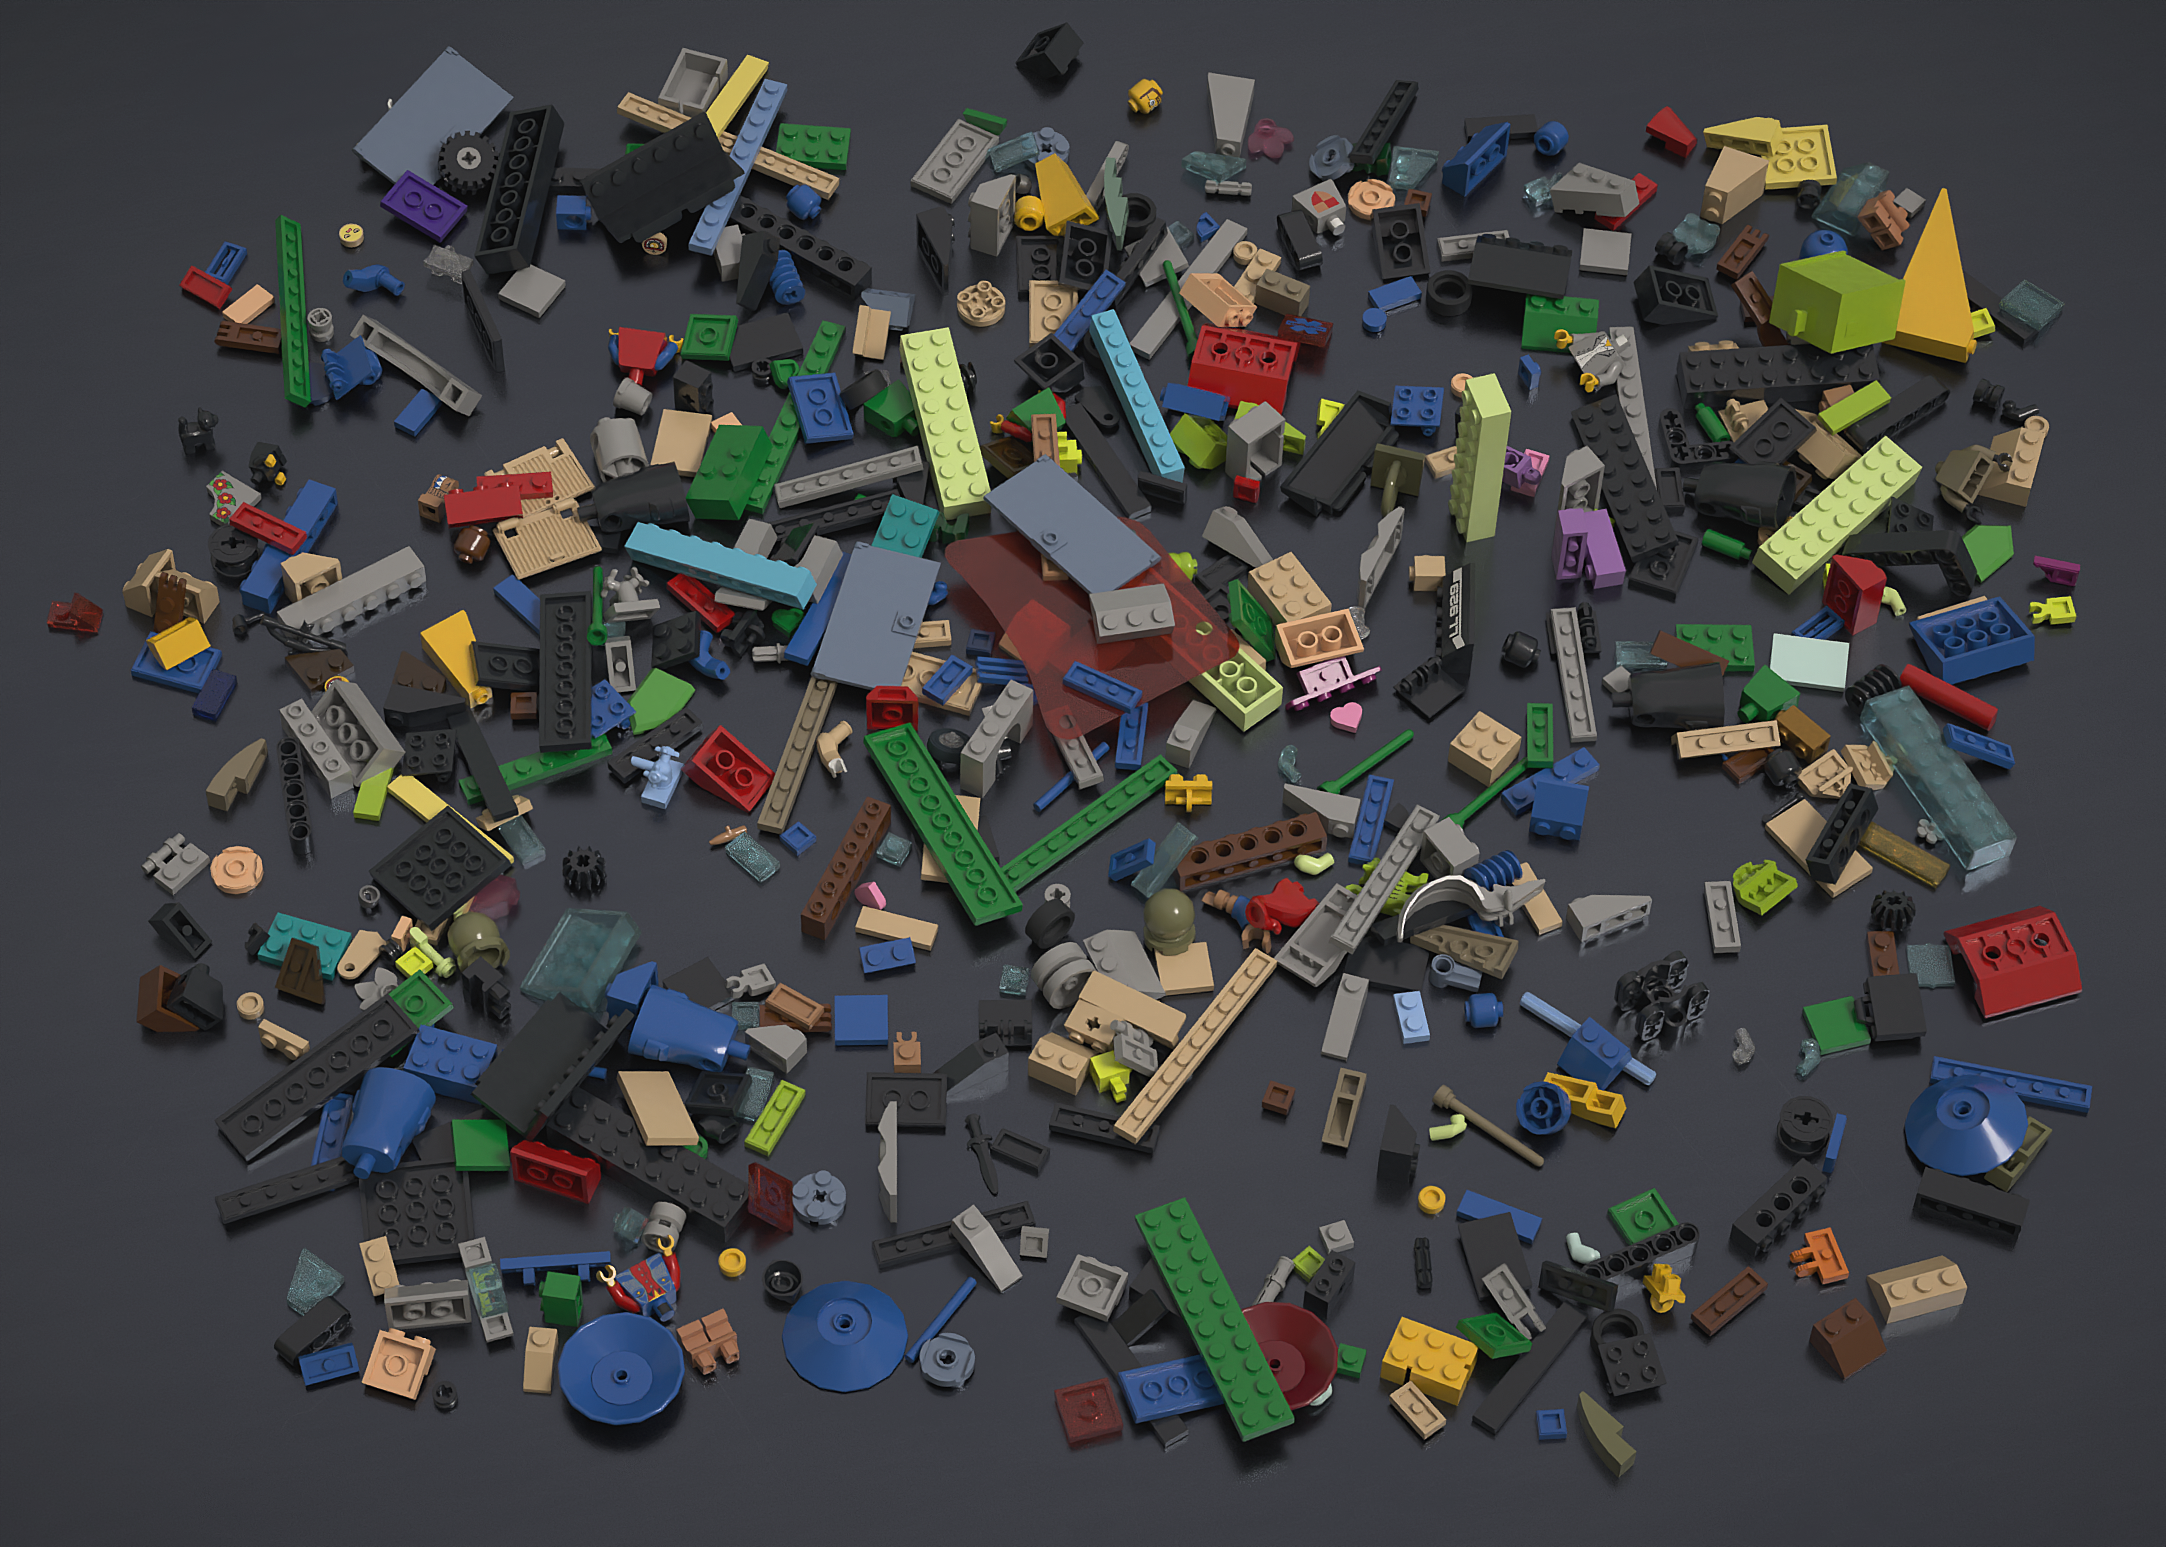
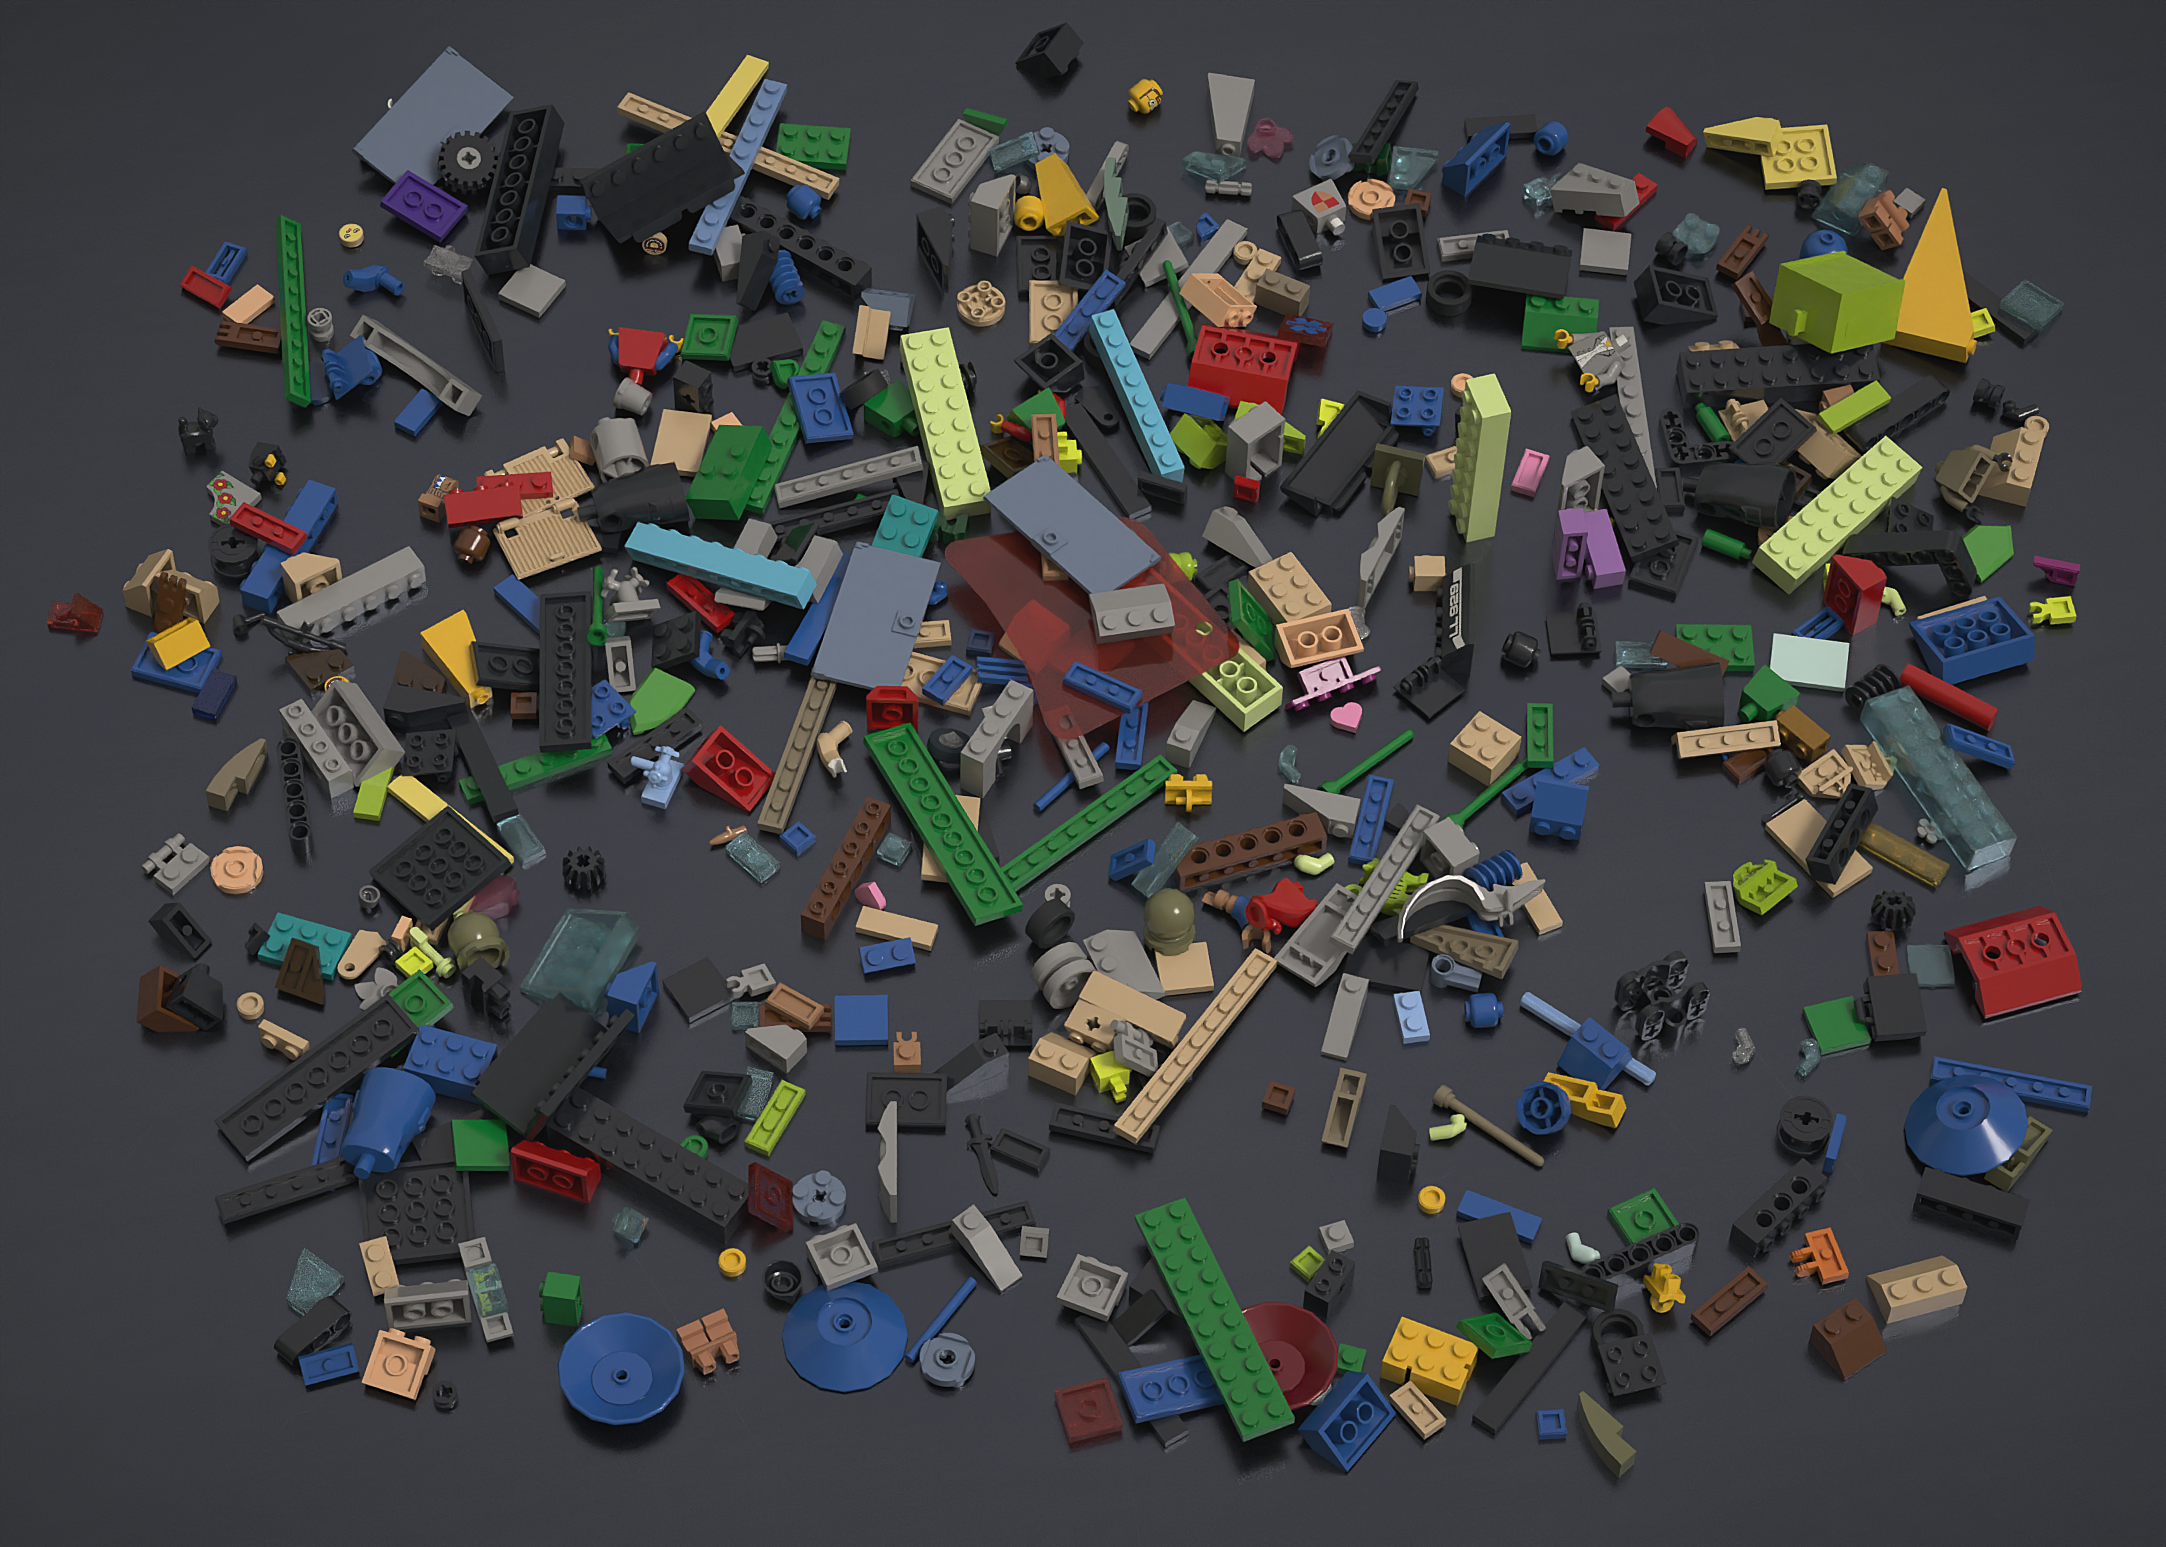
(486, 822): tan plate -> none
(540, 1360): tan slope -> none
(578, 1261): blue hinge -> none
(581, 451): none -> medium nougat tile
(648, 1285): torso -> none
(657, 1108): tan tile -> none
(663, 1221): light grey wheel -> none
(684, 1032): blue torso -> none
(694, 83): light grey piece -> none
(787, 621): green tile -> none
(840, 1256): none -> light grey plate
(1014, 980): clear light blue plate -> none
(1275, 1281): light grey pin -> none
(1347, 1420): none -> blue slope
(1519, 469): medium lavender piece -> none
(1529, 371): blue plate -> none
(1573, 675): light grey tile -> none
(1603, 913): light grey slope -> none
(1733, 184): tan slope -> none

